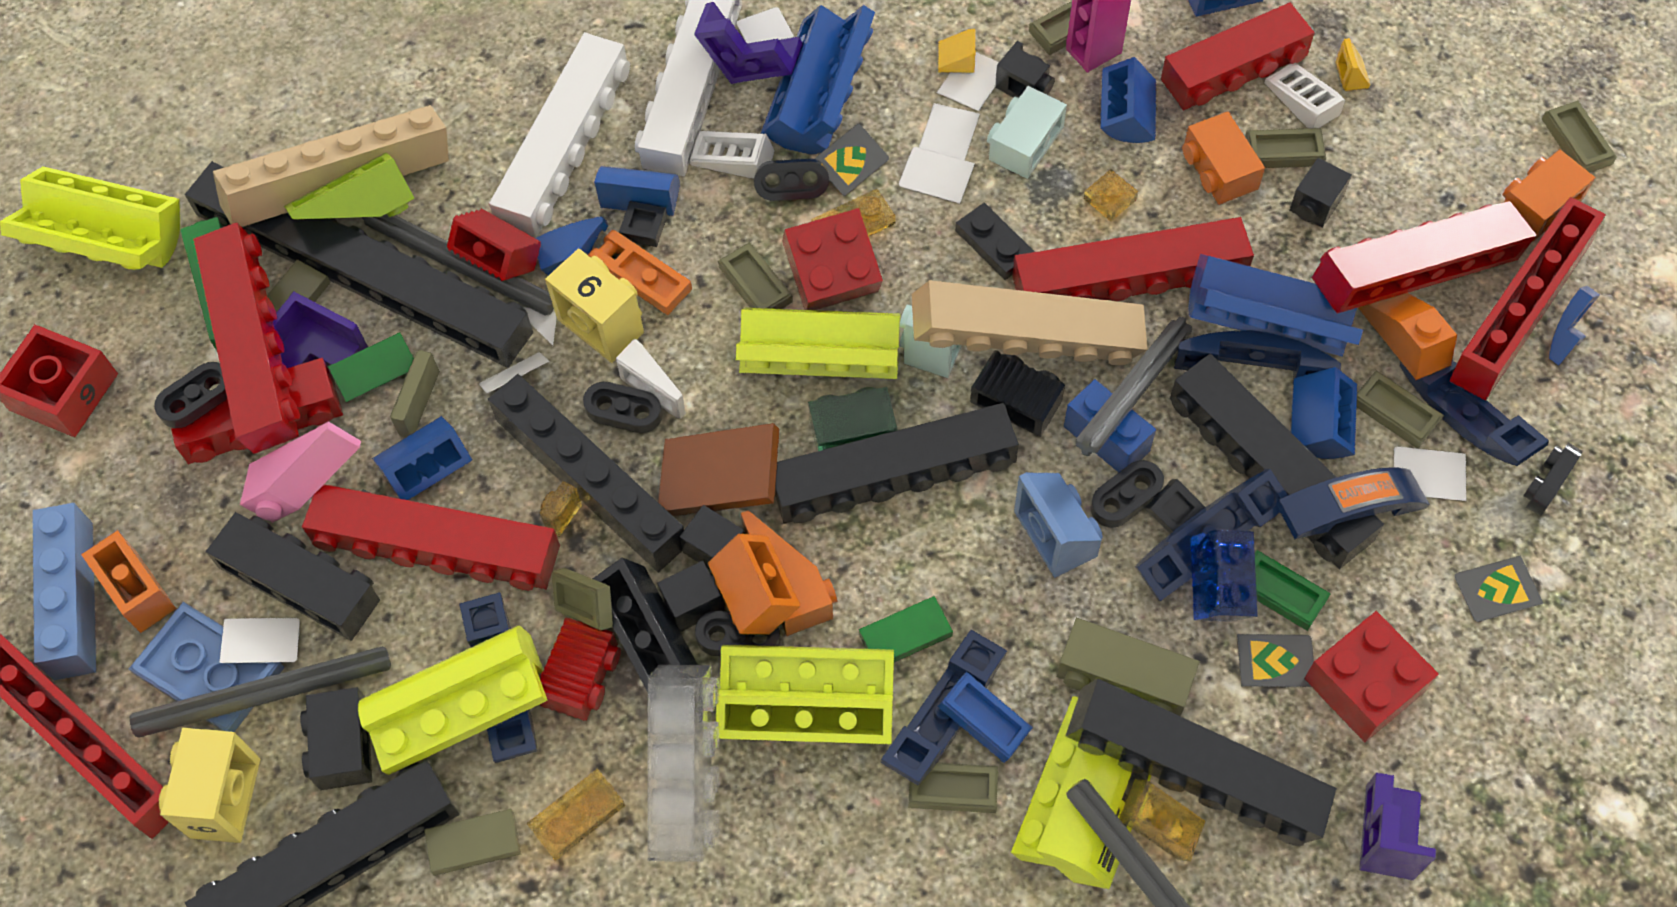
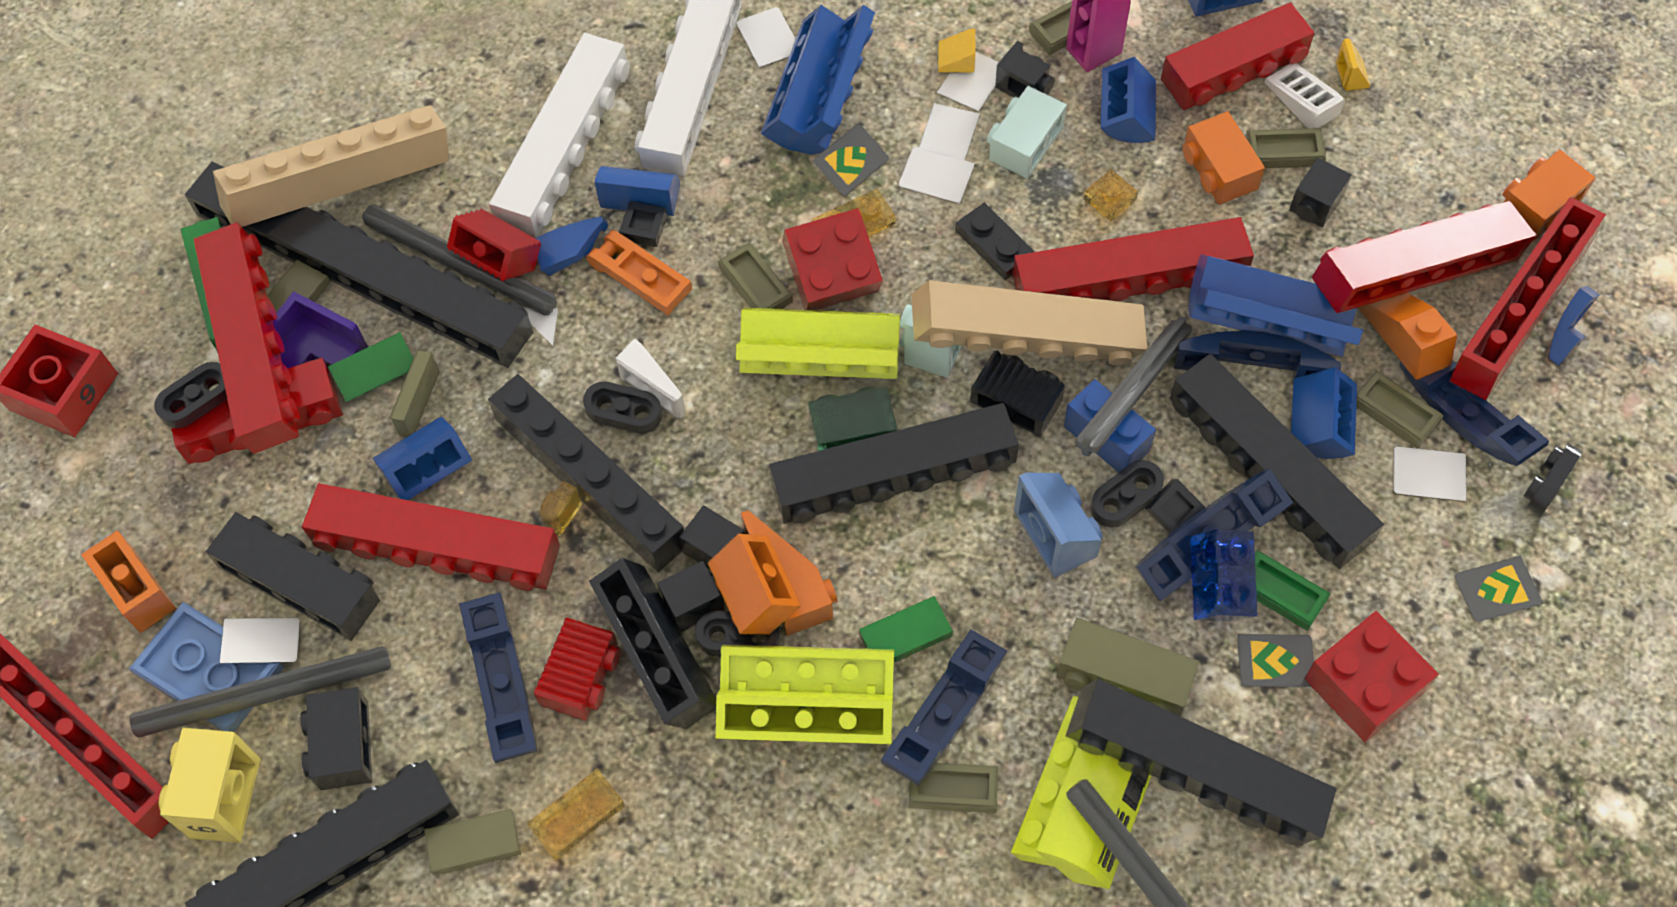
(63, 592): medium blue brick -> none
(95, 219): neon yellow brick -> none
(296, 471): bright pink slope -> none
(364, 192): lime slope -> none
(453, 699): neon yellow brick -> none
(520, 368): white sticker -> none
(582, 598): olive tile -> none
(595, 304): light yellow brick -> none
(680, 762): clear brick -> none
(719, 470): dark orange tile -> none
(744, 60): dark purple panel -> none
(755, 150): white slope -> none
(791, 182): black plate -> none
(985, 717): blue tile -> none
(1162, 820): clear yellow plate -> none
(1350, 498): dark blue slope -> none
(1392, 831): dark purple panel -> none
(1579, 136): olive tile -> none

